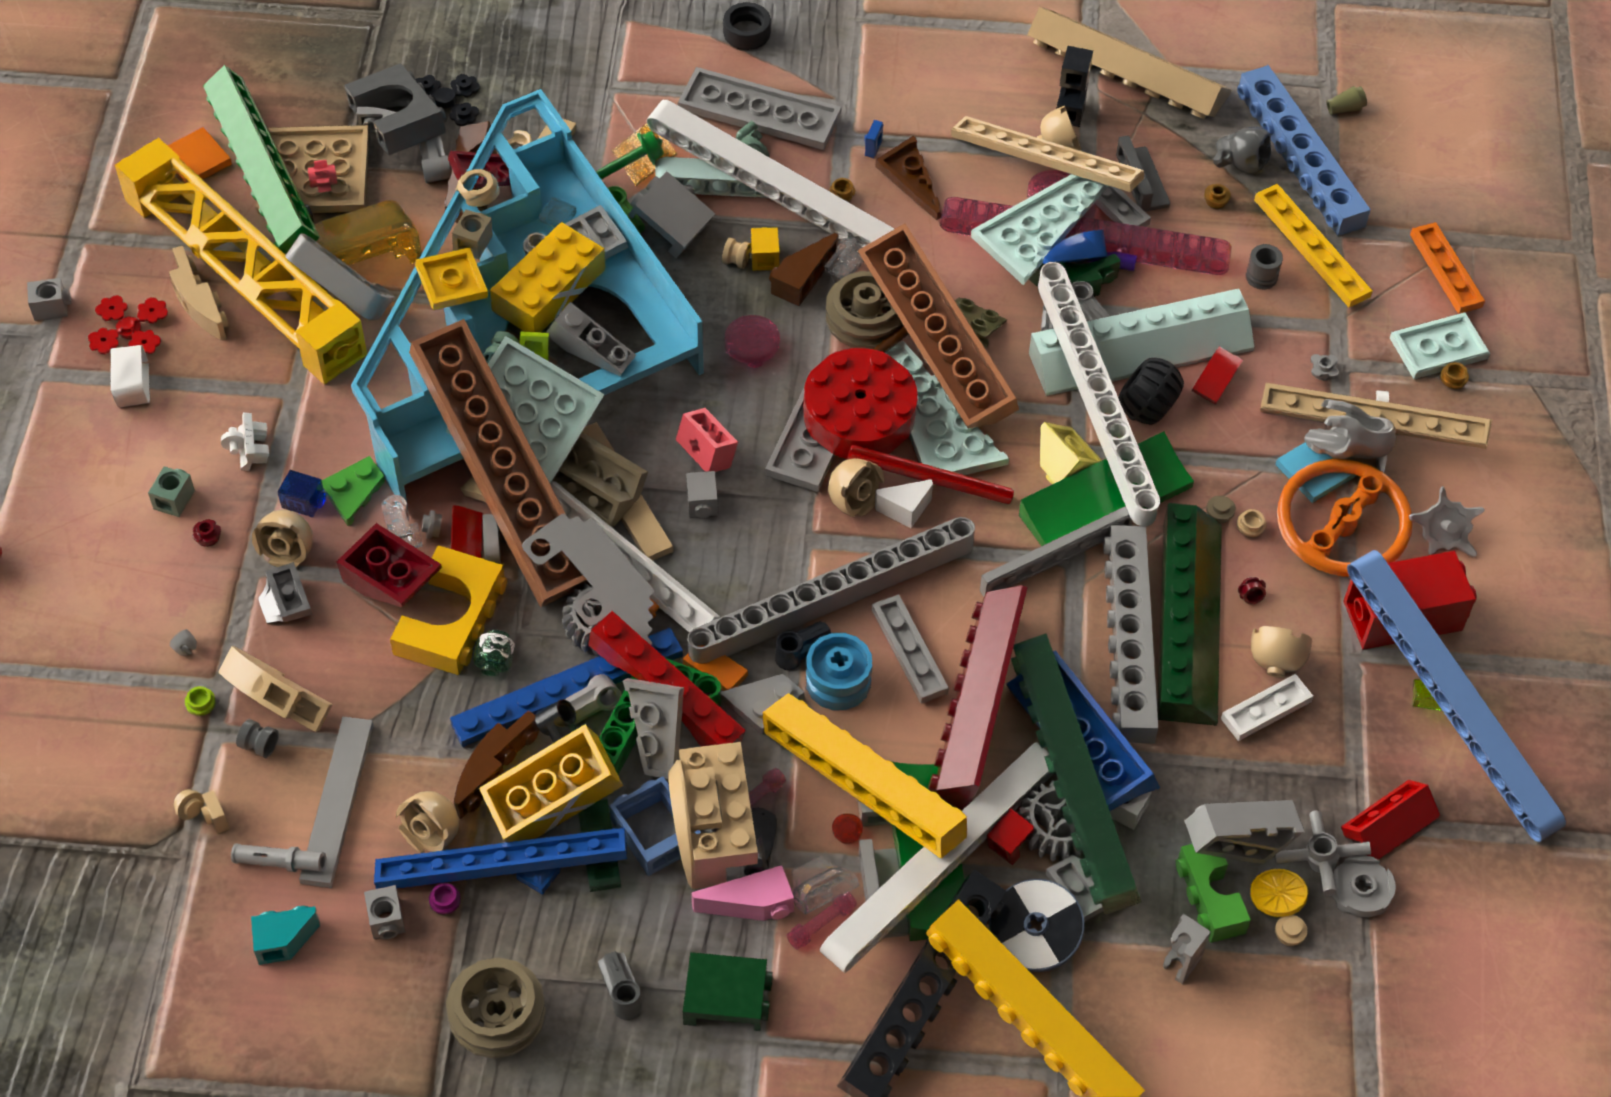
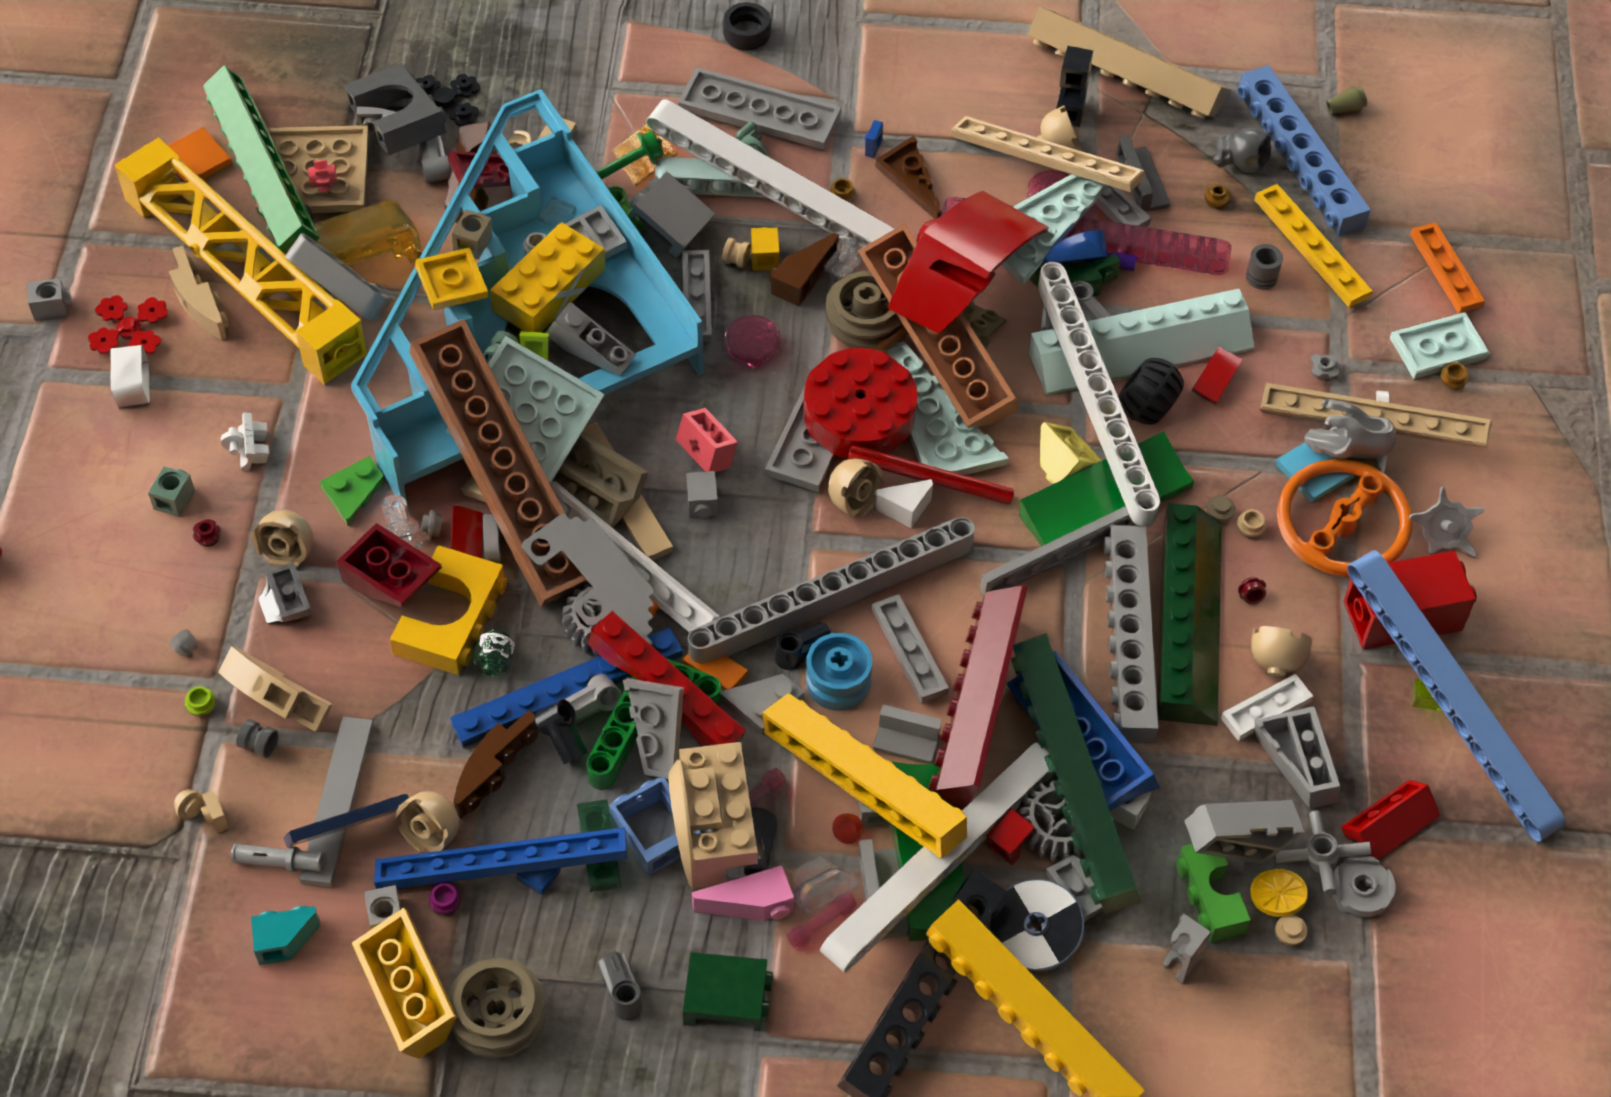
(301, 493): clear blue brick -> none
(344, 821): none -> dark blue tile
(406, 985): none -> yellow slope
(479, 197): tan piece -> none
(551, 786): yellow brick -> none
(697, 286): none -> light grey plate
(907, 734): none -> light grey panel
(959, 258): none -> red beam
(1301, 753): none -> light grey wedge

